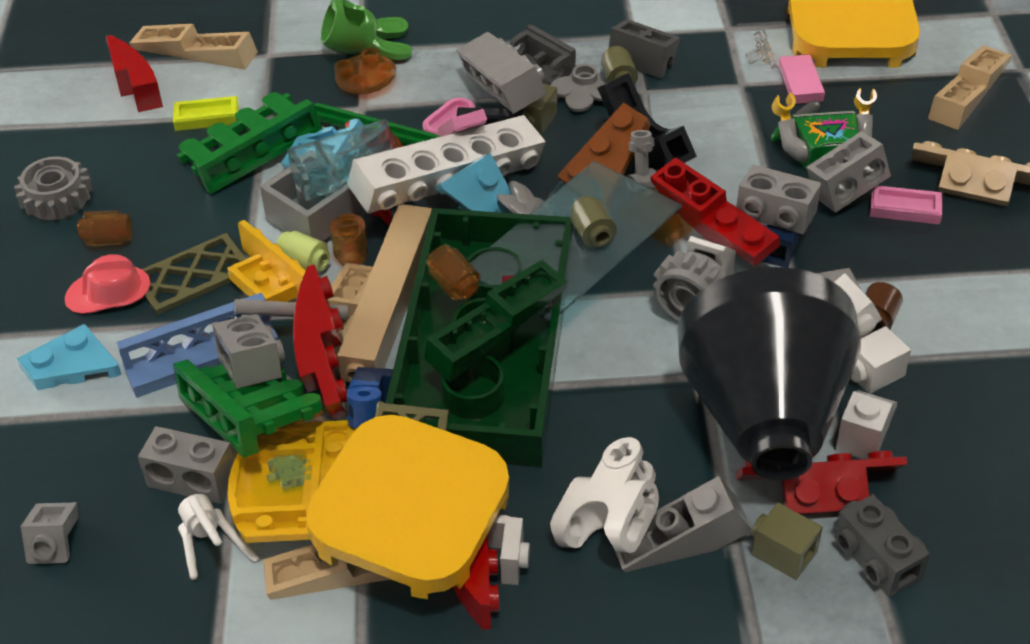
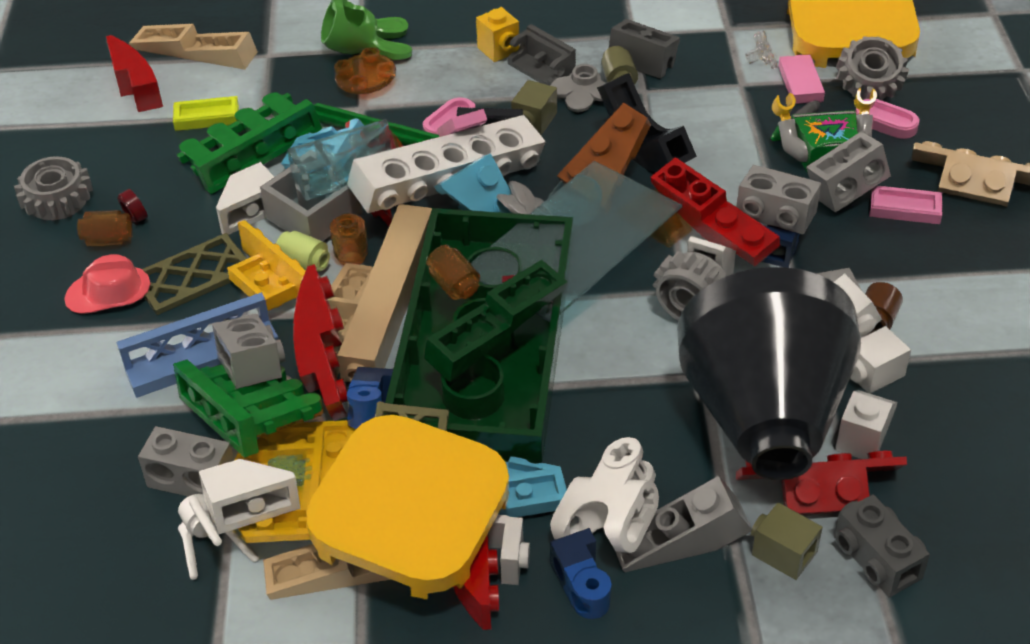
(47, 531): light grey bracket -> none
(68, 360): medium azure wing -> none
(131, 204): none -> dark red tile
(242, 198): none -> white slope
(247, 493): none -> white slope
(275, 308): light grey bar -> none
(495, 33): none -> yellow brick
(502, 72): light grey brick -> none
(533, 488): none -> medium azure wing
(575, 567): none -> leg
(592, 222): olive brick -> none
(641, 144): light grey bar -> none
(872, 65): none -> light grey gear
(893, 120): none -> bright pink tile
(975, 77): tan slope -> none

